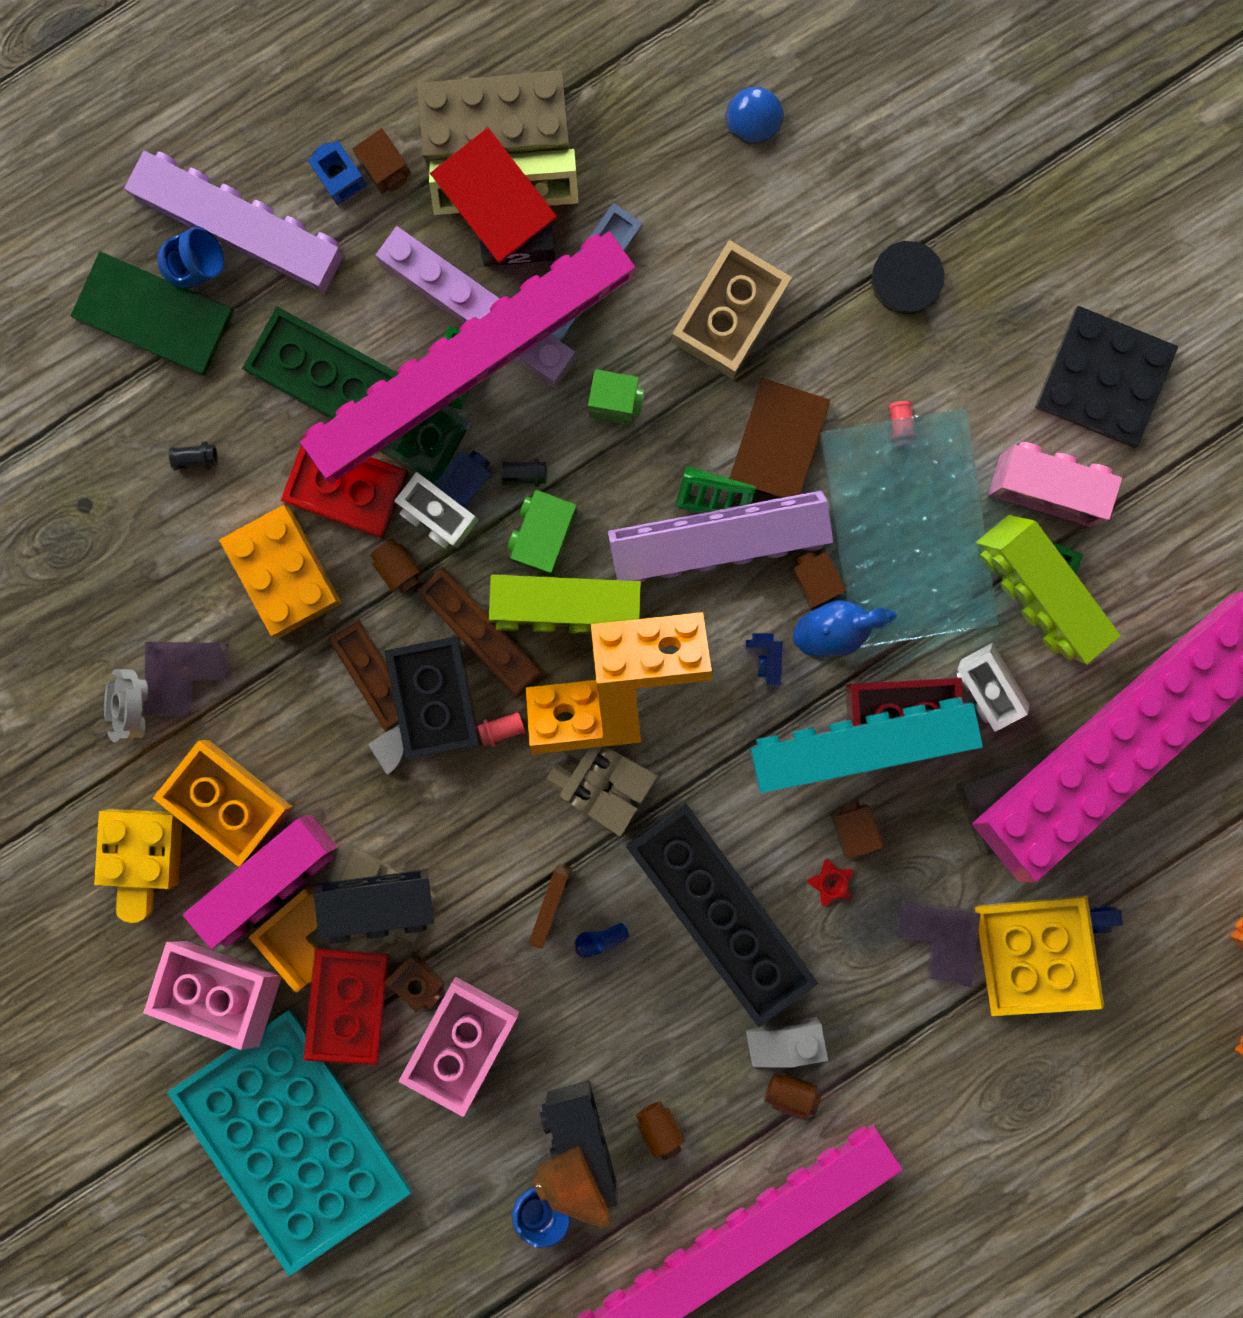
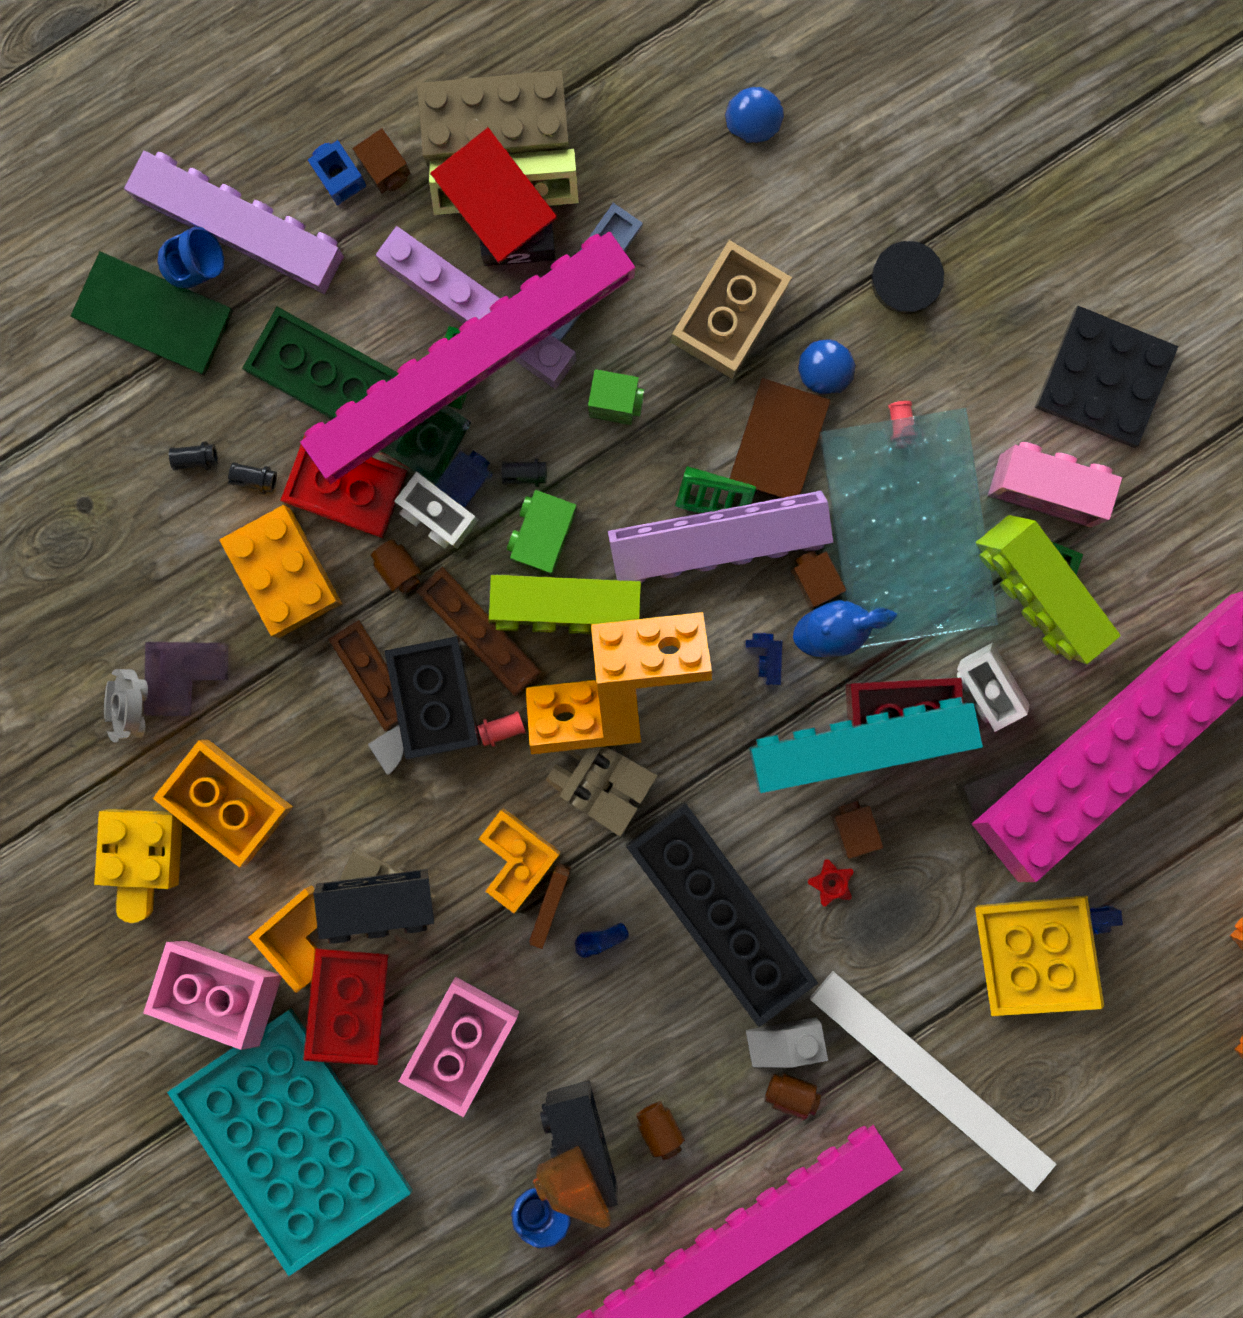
(253, 477): none -> black pin
(255, 885): dark pink brick -> none
(416, 969): reddish brown brick -> none
(526, 857): none -> light orange panel
(826, 367): none -> blue hair
(932, 1081): none -> white tile
(952, 937): clear purple panel -> none

